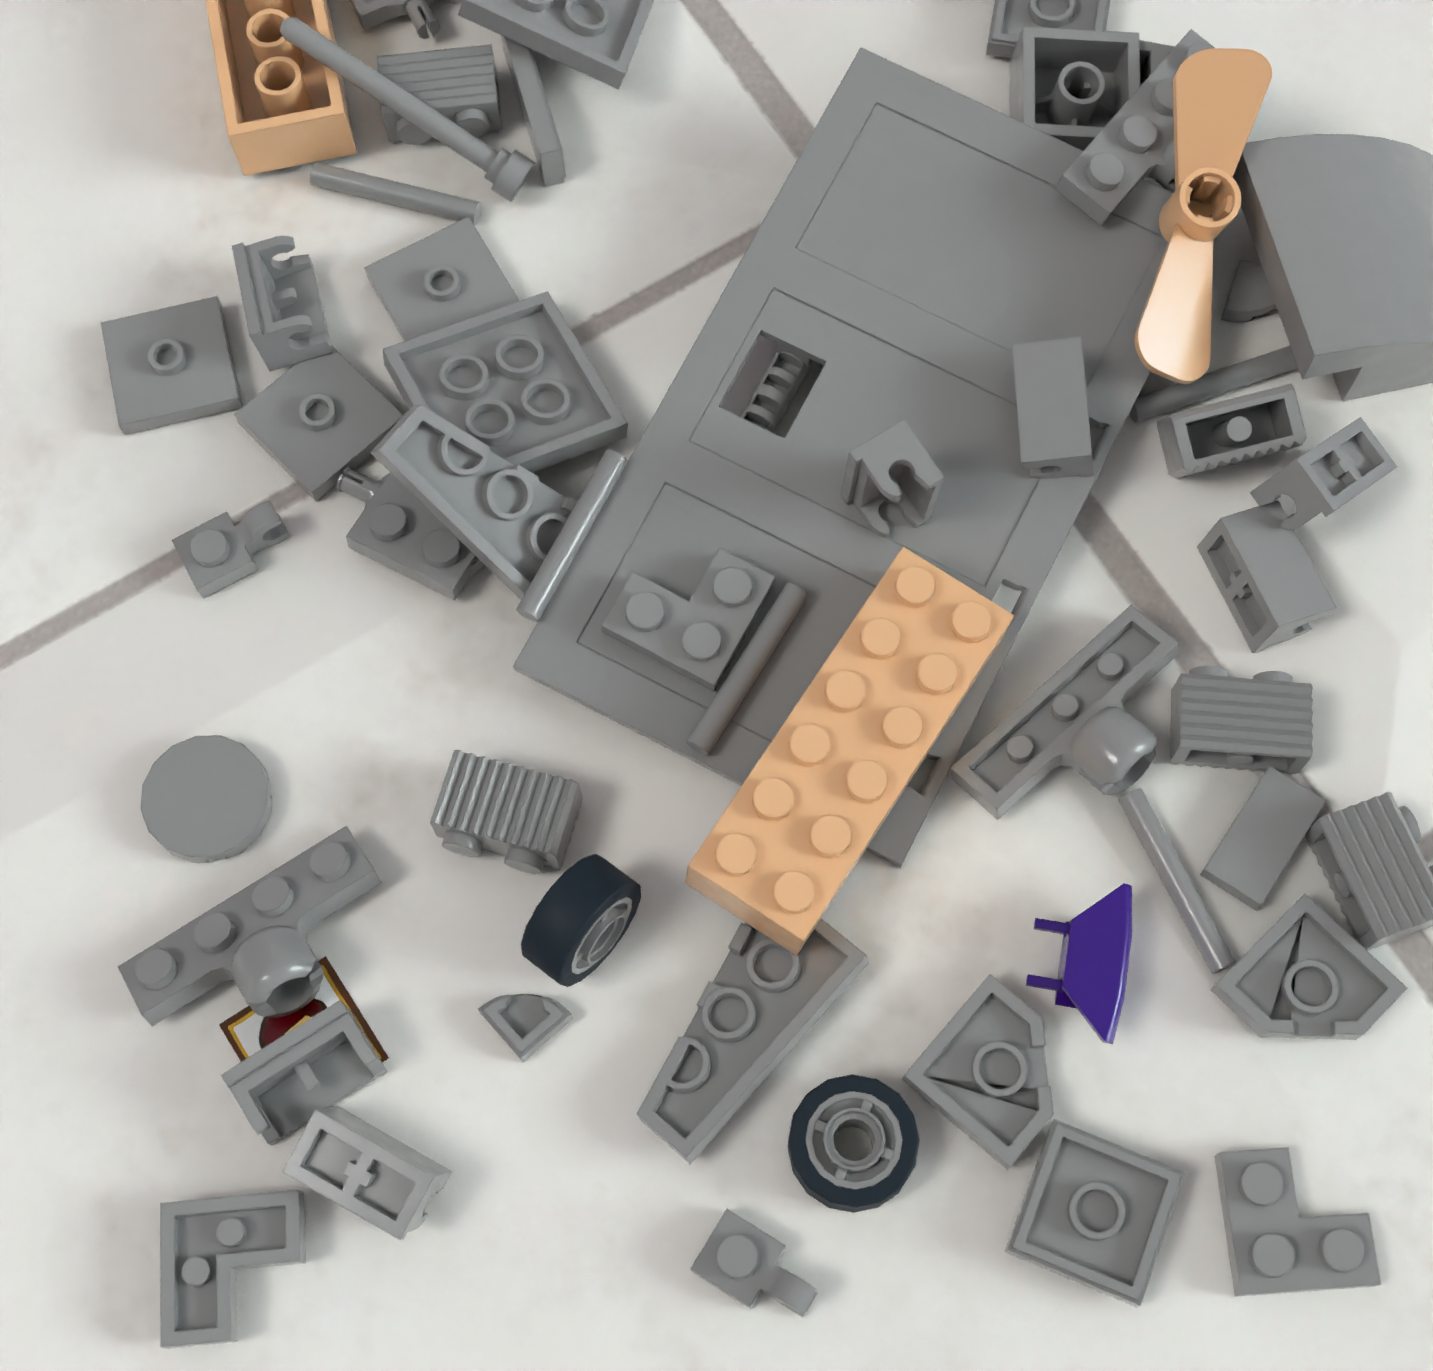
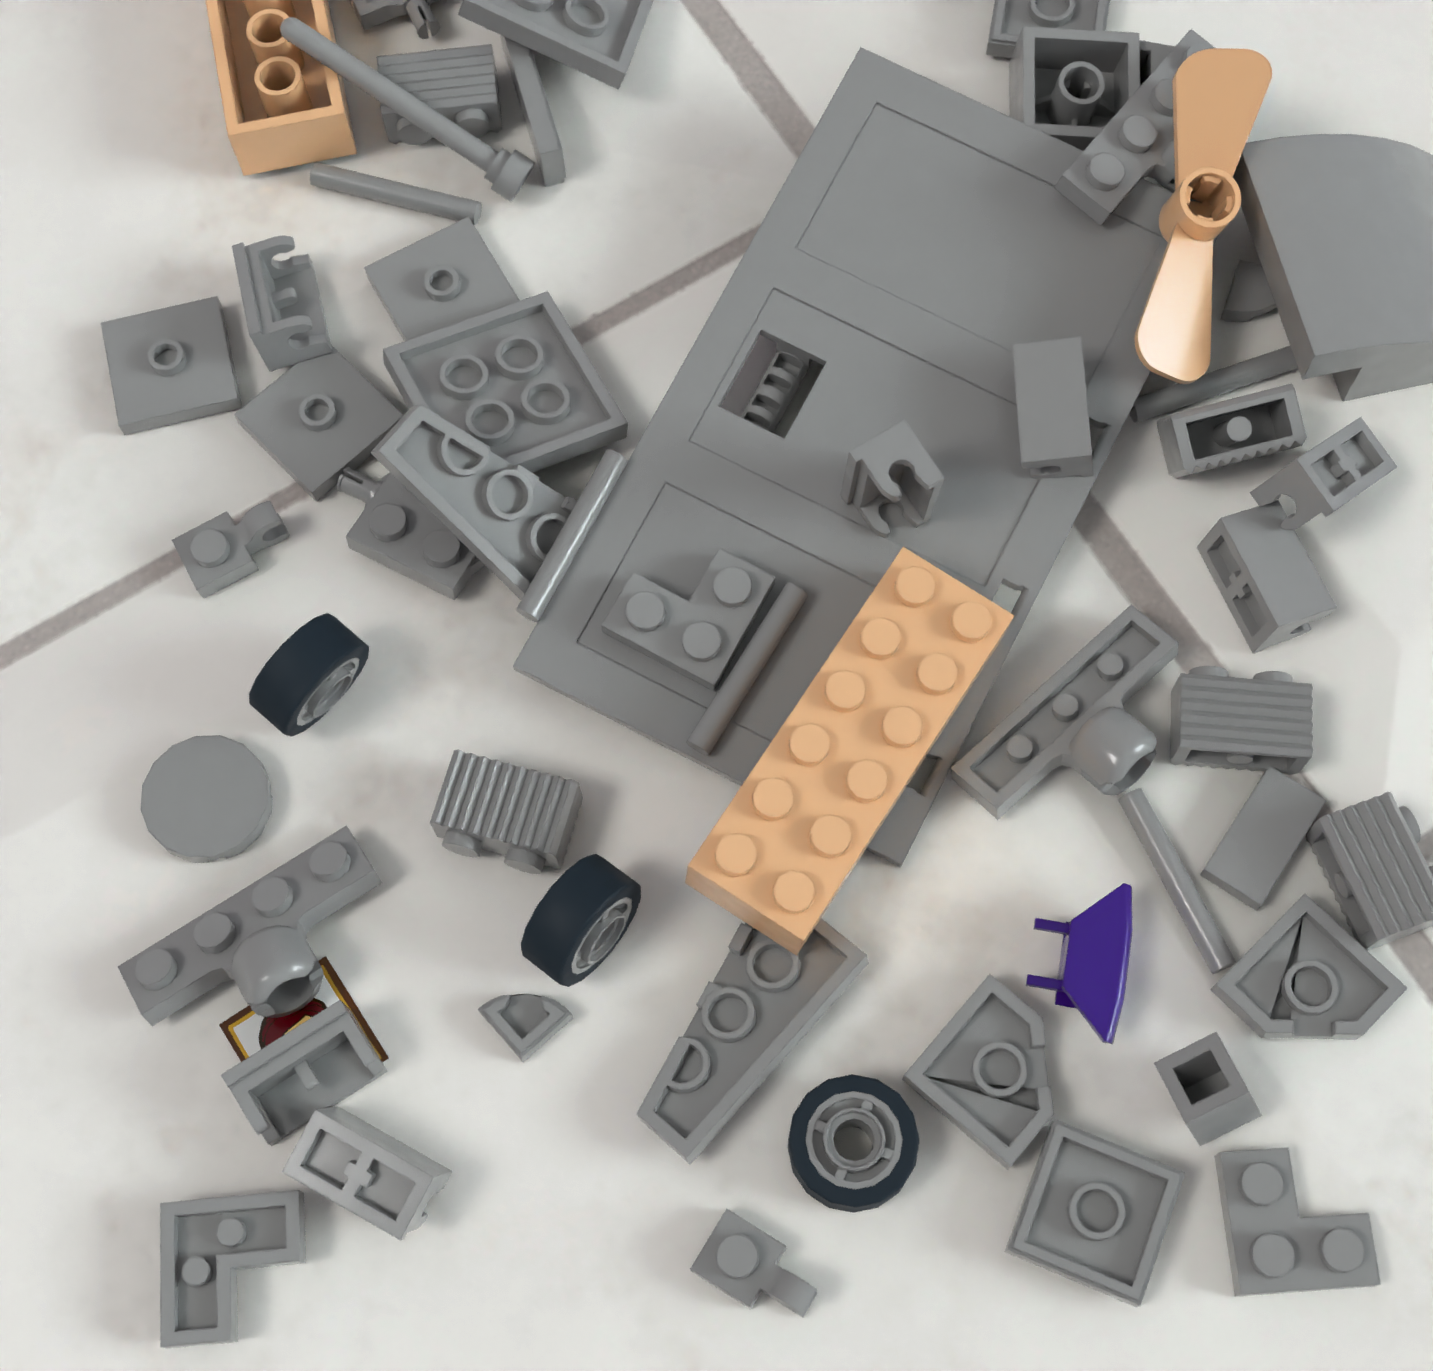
(308, 674): none -> black wheel
(1207, 1089): none -> light grey brick

